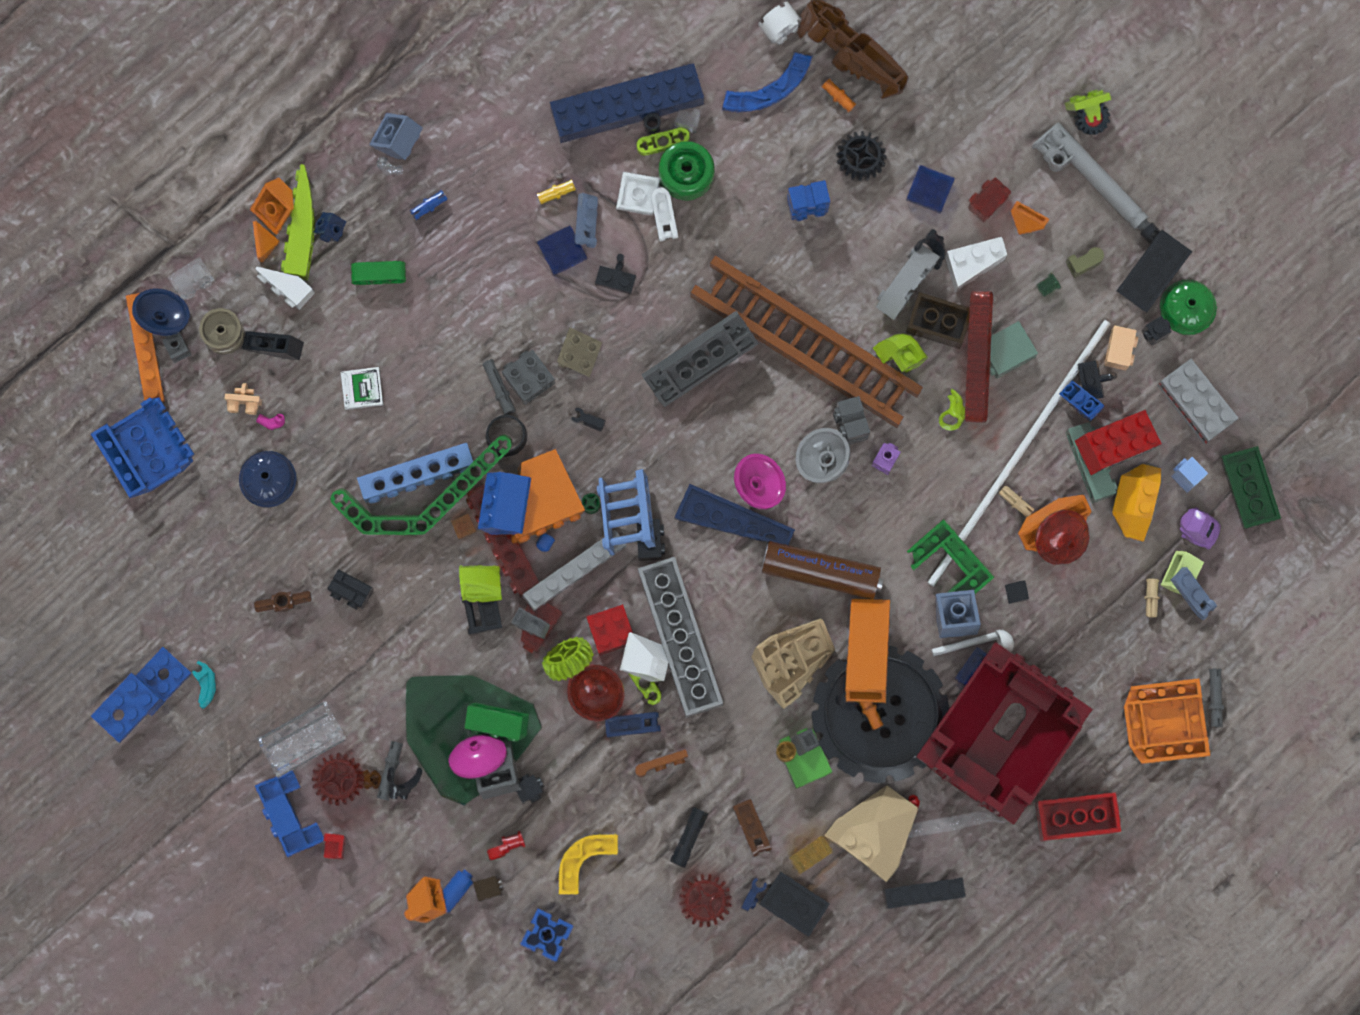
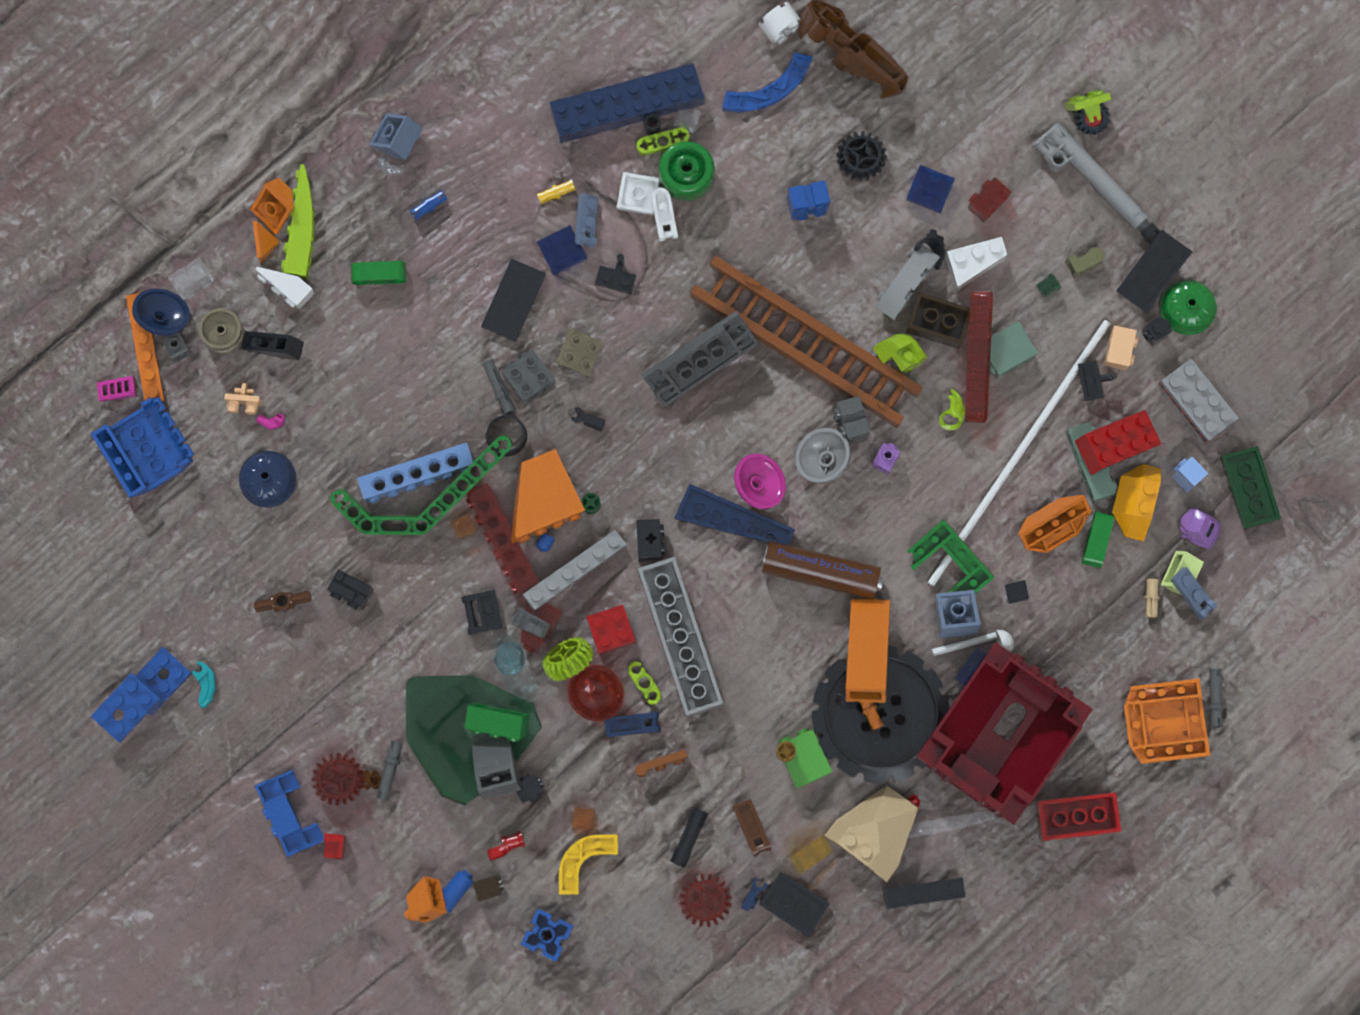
(130, 380): none -> dark pink slope
(301, 739): clear brick -> none
(329, 227): dark blue brick -> none
(362, 388): white tile -> none
(403, 789): black helmet -> none
(477, 756): dark pink dish -> none
(480, 583): lime slope -> none
(504, 503): blue slope -> none
(509, 658): none -> clear light blue hair
(513, 300): none -> black tile
(582, 818): none -> clear orange plate
(644, 518): medium blue fence -> none
(644, 659): white slope -> none
(791, 659): tan wedge -> none
(805, 742): dark grey slope -> none
(838, 95): orange pin -> none
(1016, 501): tan axle -> none
(1027, 219): orange slope -> none
(1056, 533): clear red hat -> none
(1081, 401): blue slope -> none
(1098, 540): none -> green beam

